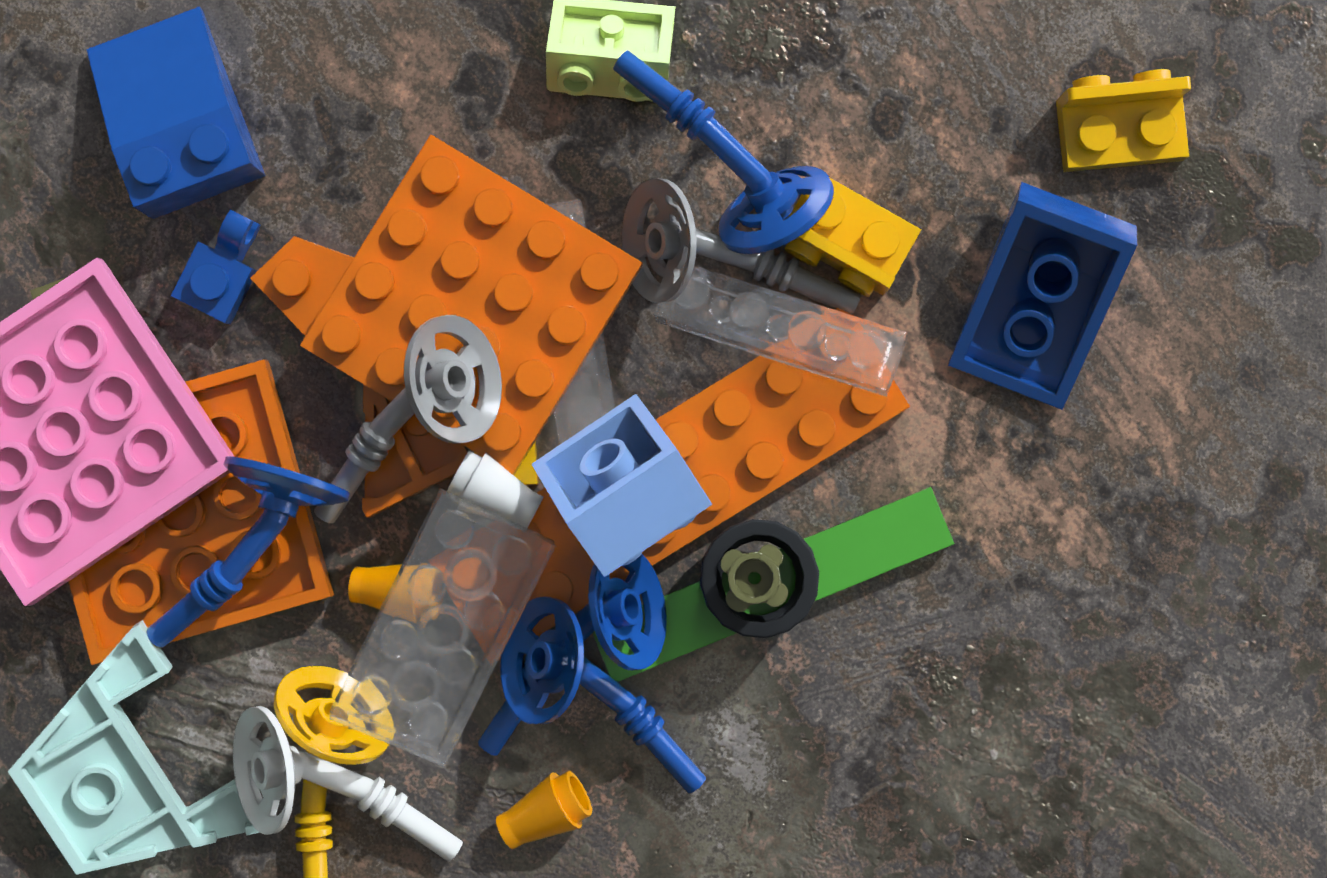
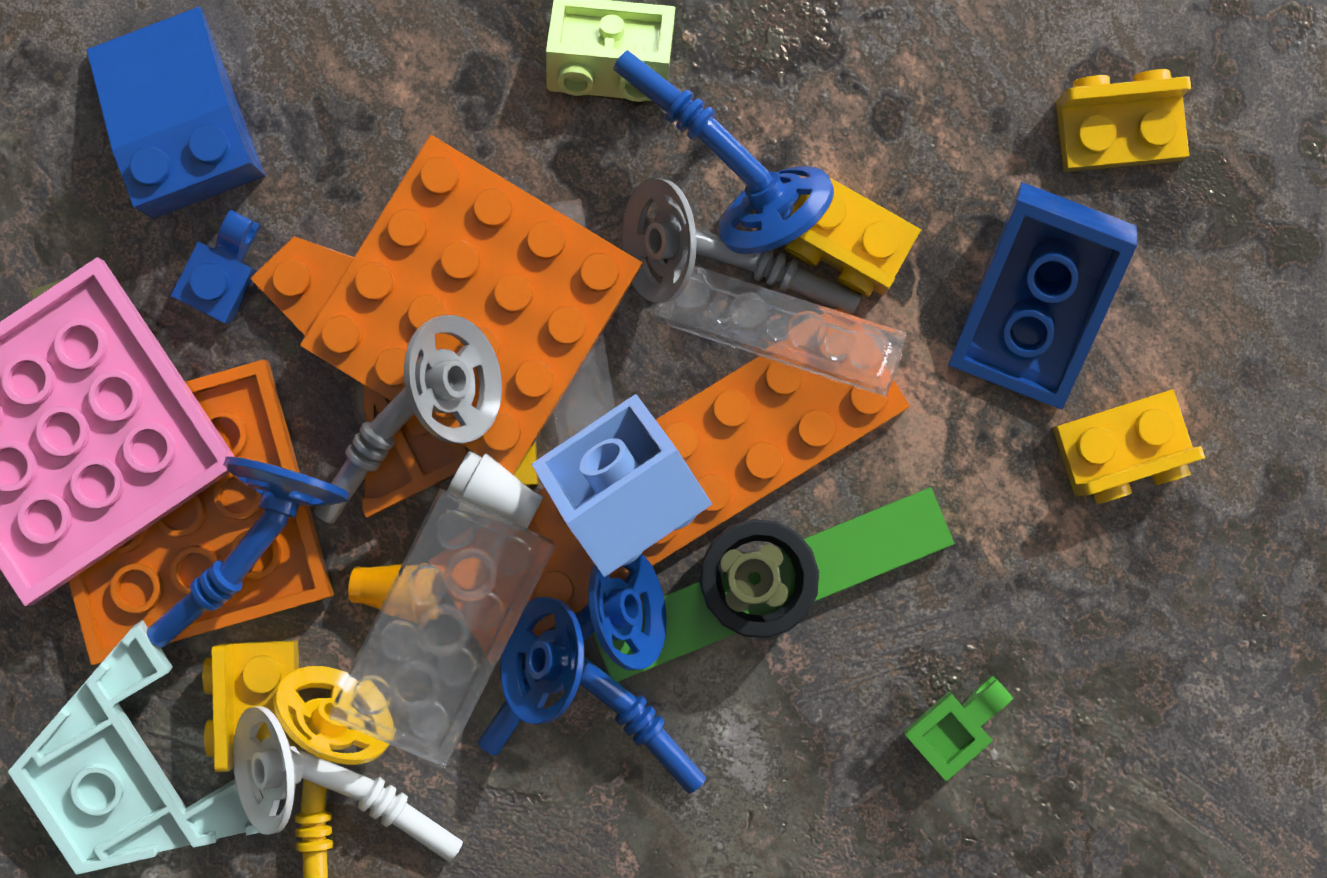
(242, 678): none -> yellow bracket
(547, 810): light orange cone -> none
(952, 732): none -> bright green plate
(1127, 445): none -> yellow bracket

